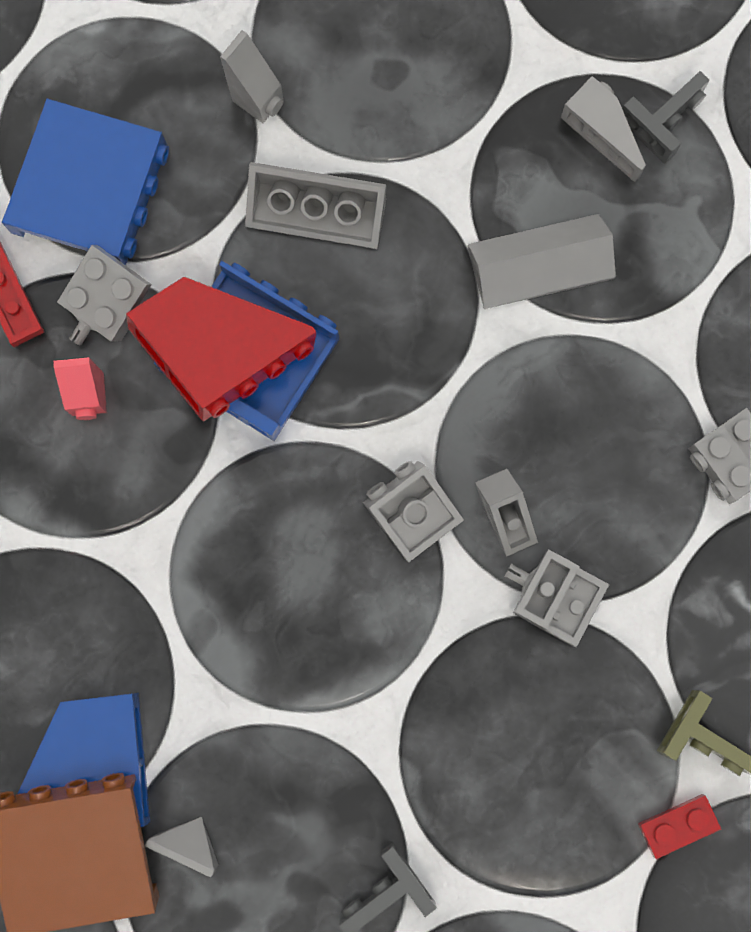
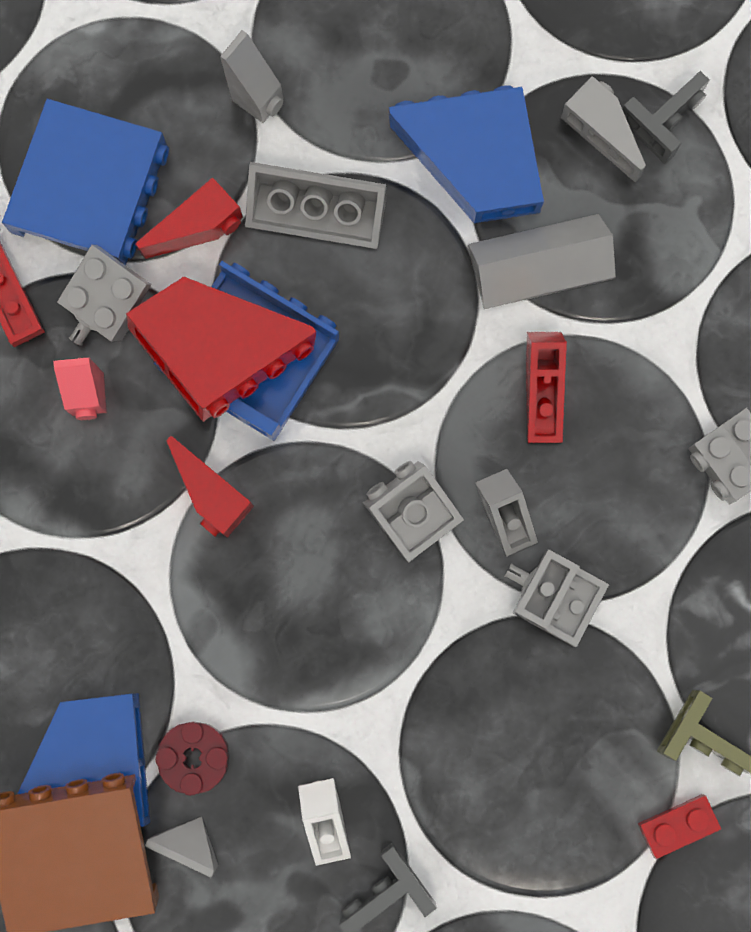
(172, 759): none -> dark red plate
(196, 221): none -> red slope
(210, 494): none -> red slope
(324, 821): none -> white slope
(476, 150): none -> blue slope
(545, 386): none -> red slope

